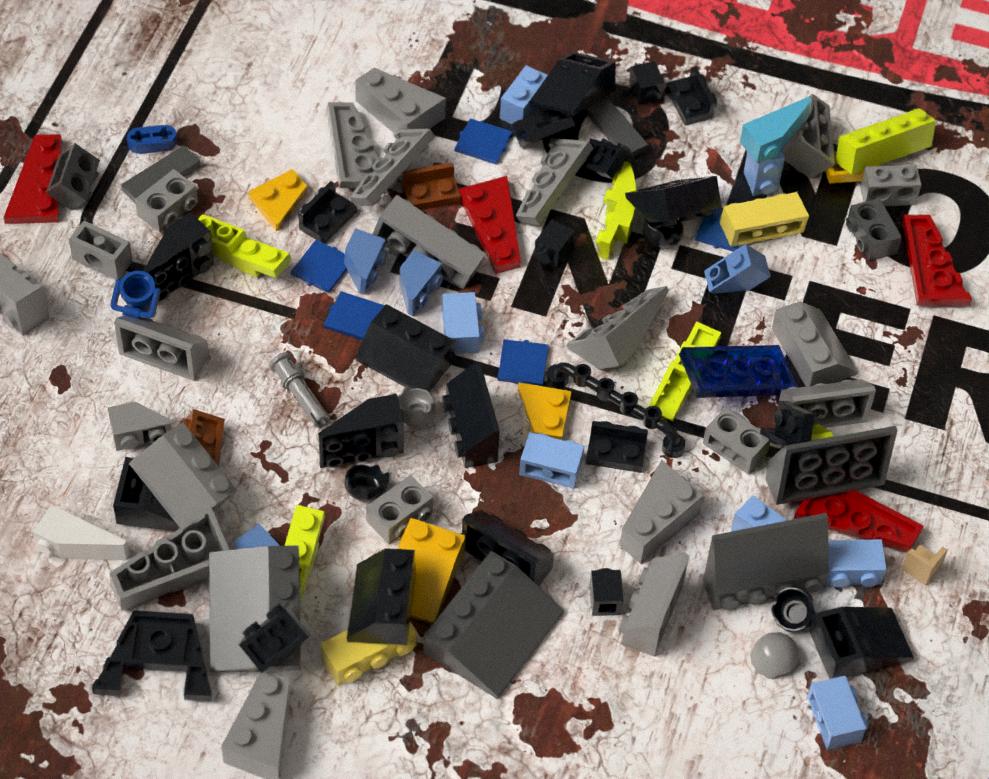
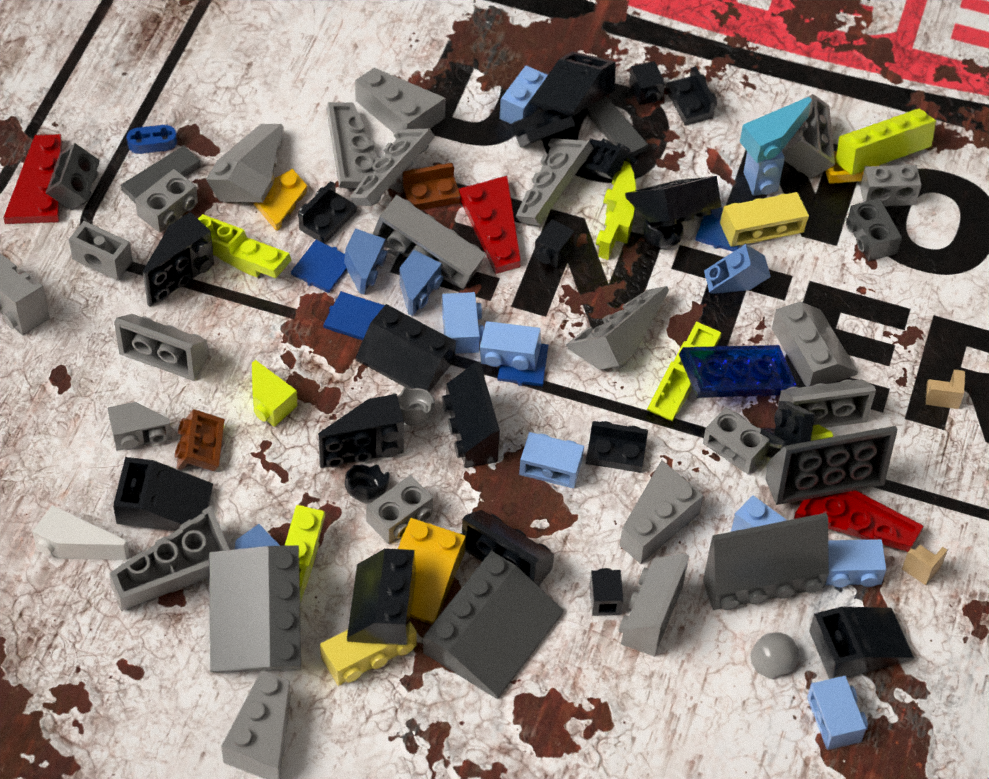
(138, 292): blue piece -> none
(157, 643): black wing -> none
(182, 475): light grey slope -> none
(247, 168): none -> light grey wedge
(271, 395): none -> neon yellow slope
(274, 637): black bracket -> none
(294, 381): light grey pin -> none
(483, 141): blue piece -> none
(510, 345): none -> light blue brick
(545, 408): yellow wing -> none
(558, 377): black bar -> none
(793, 609): black hair -> none
(931, 266): red wing -> none
(946, 393): none -> tan panel

